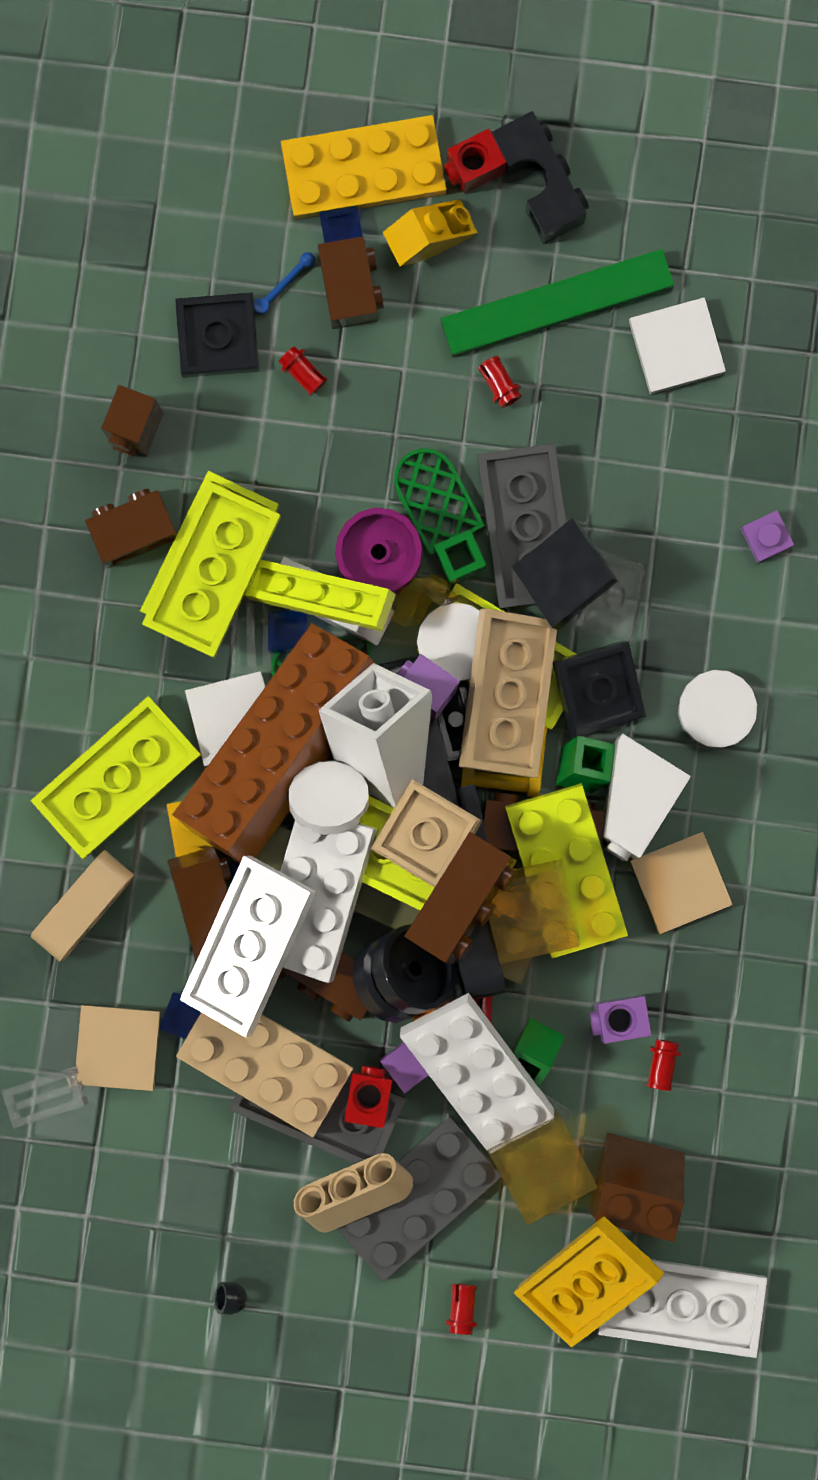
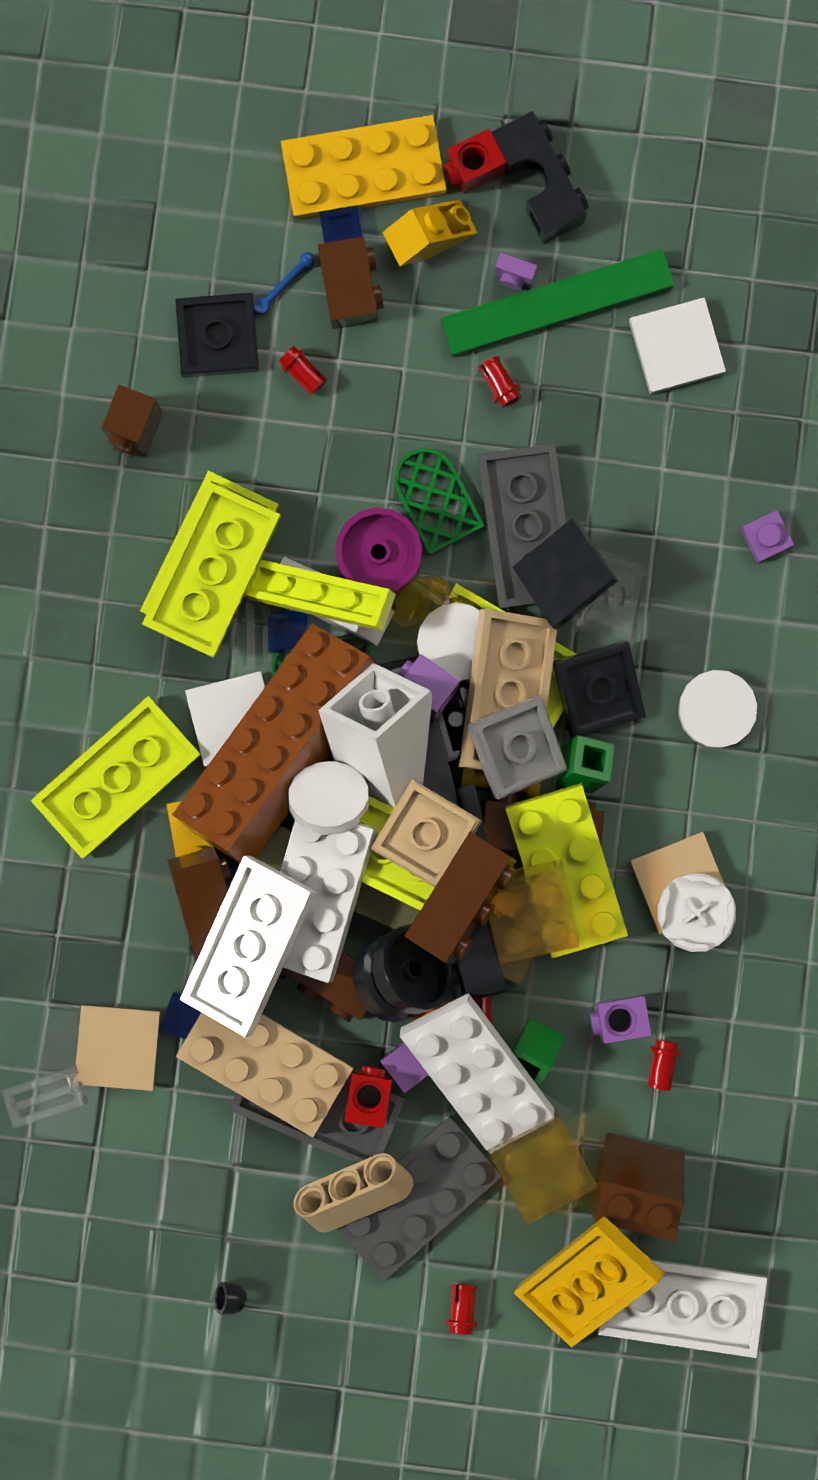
(82, 906): tan beam -> none
(131, 527): reddish brown brick -> none
(459, 558): green brick -> none
(514, 272): none -> medium lavender plate
(517, 747): none -> light grey tile
(637, 798): white slope -> none
(696, 912): none -> white tile

